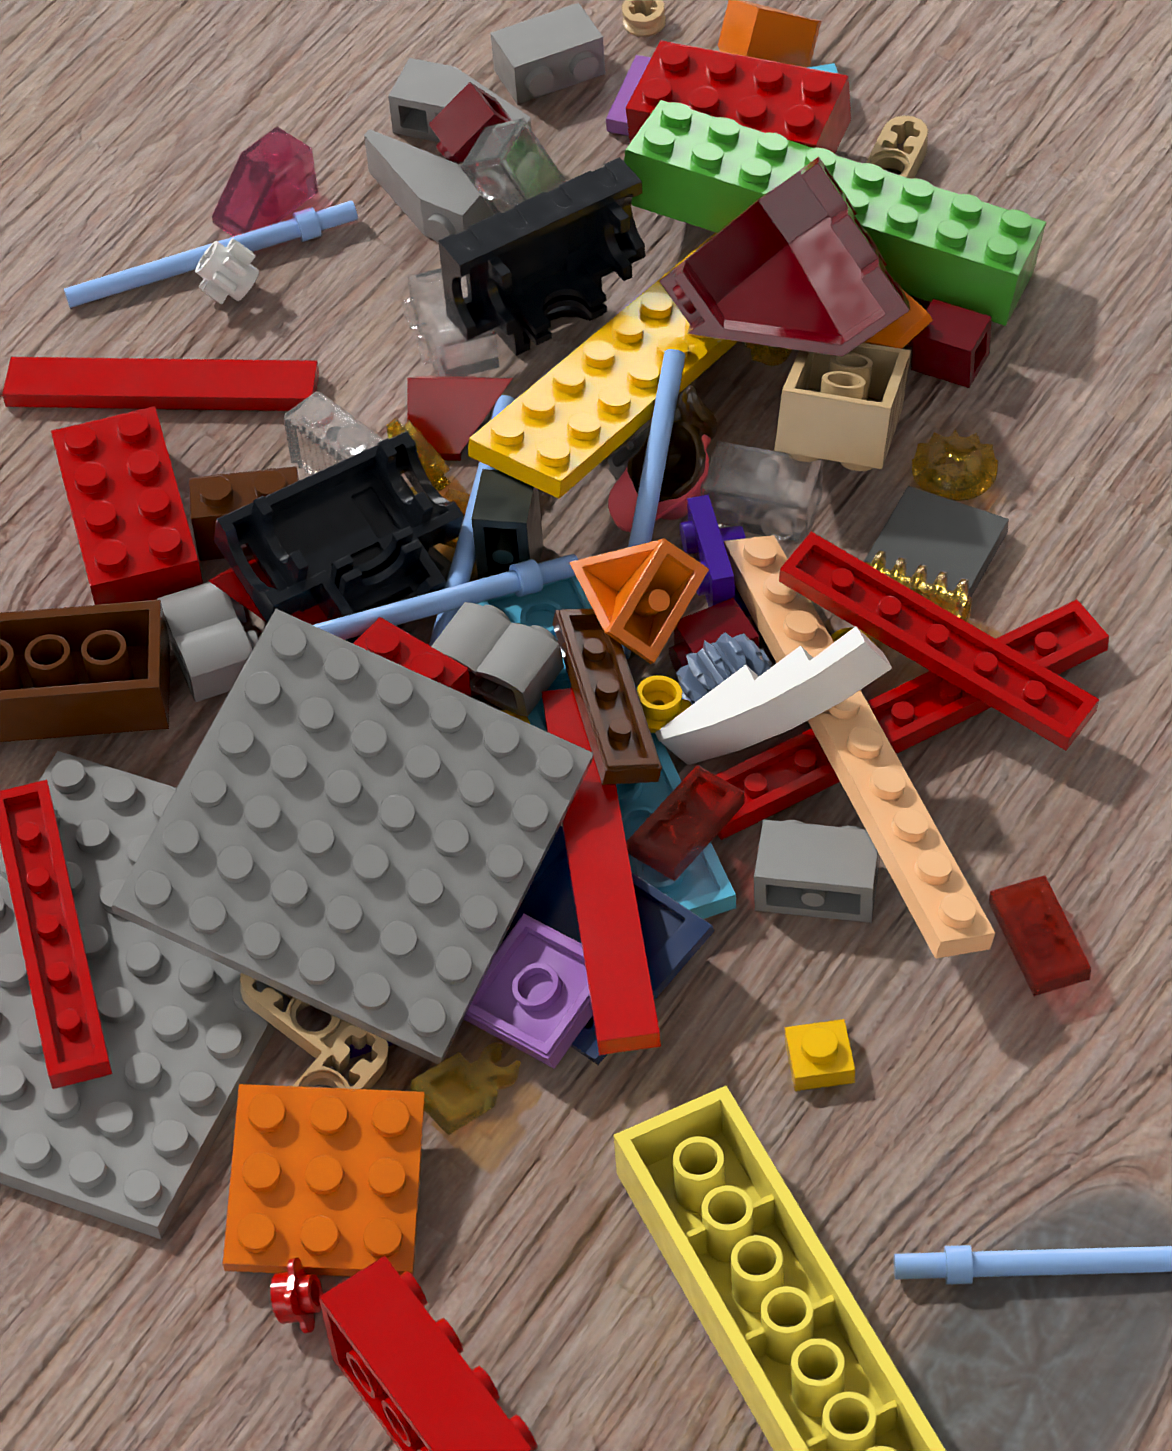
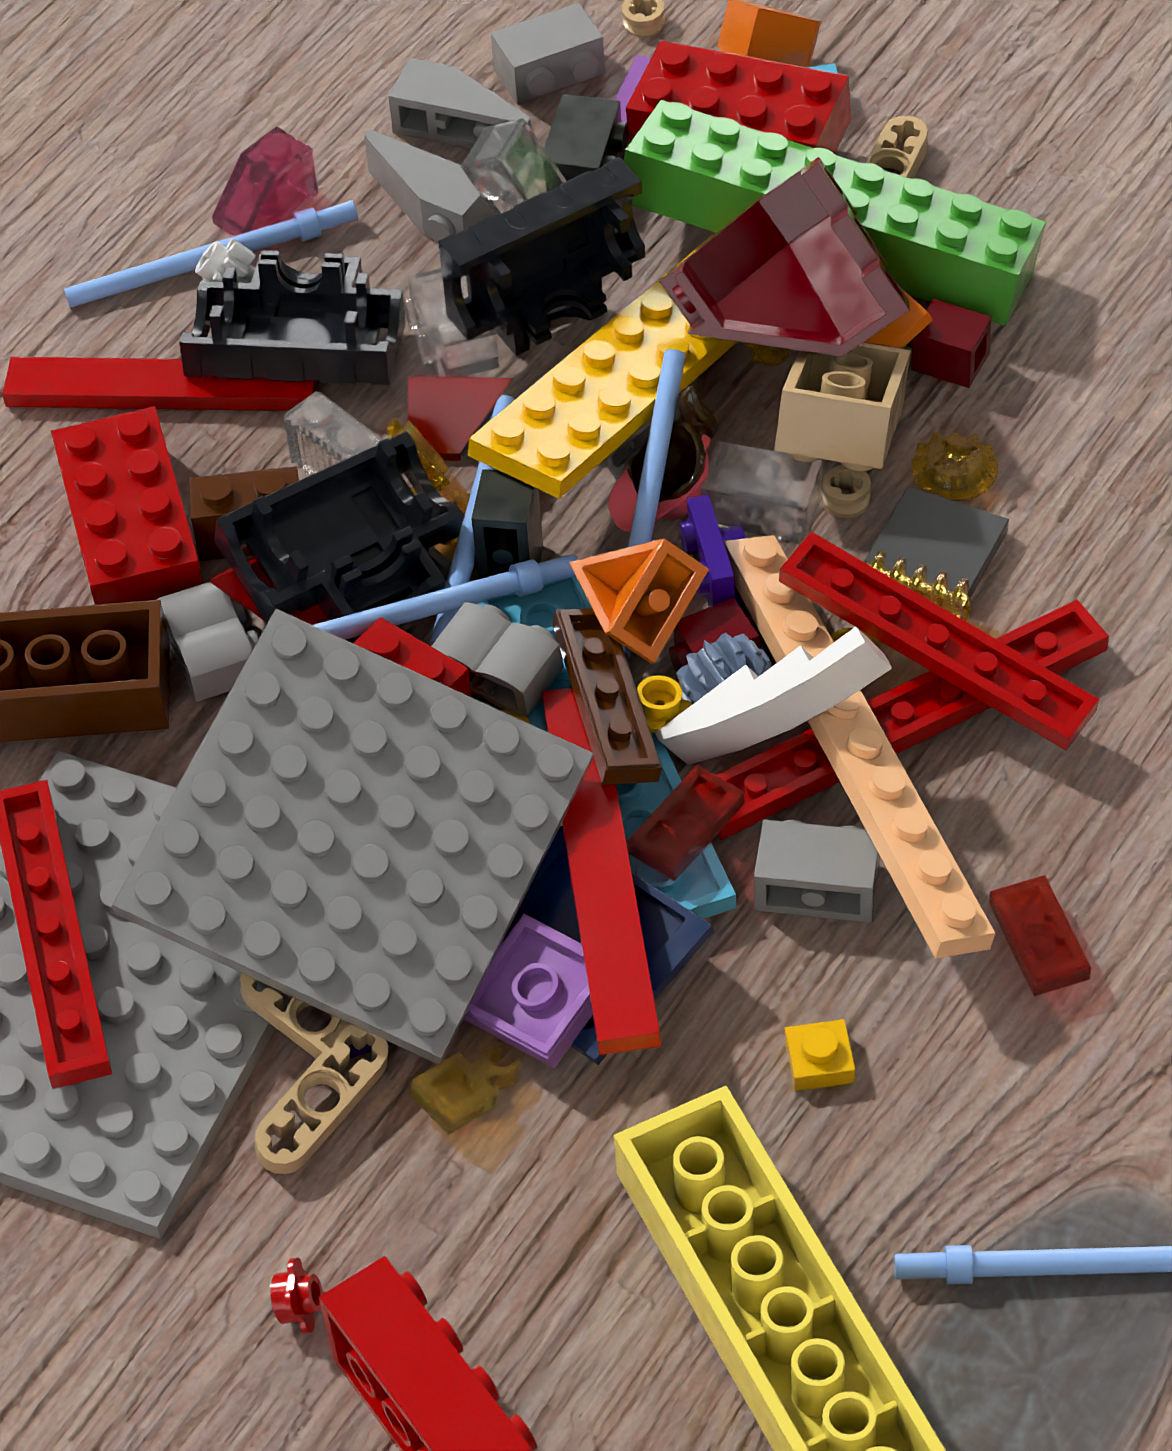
(295, 325): none -> black piece
(324, 1179): orange plate -> none
(464, 120): dark red brick -> none
(585, 134): none -> pearl dark grey brick
(845, 505): none -> tan bush

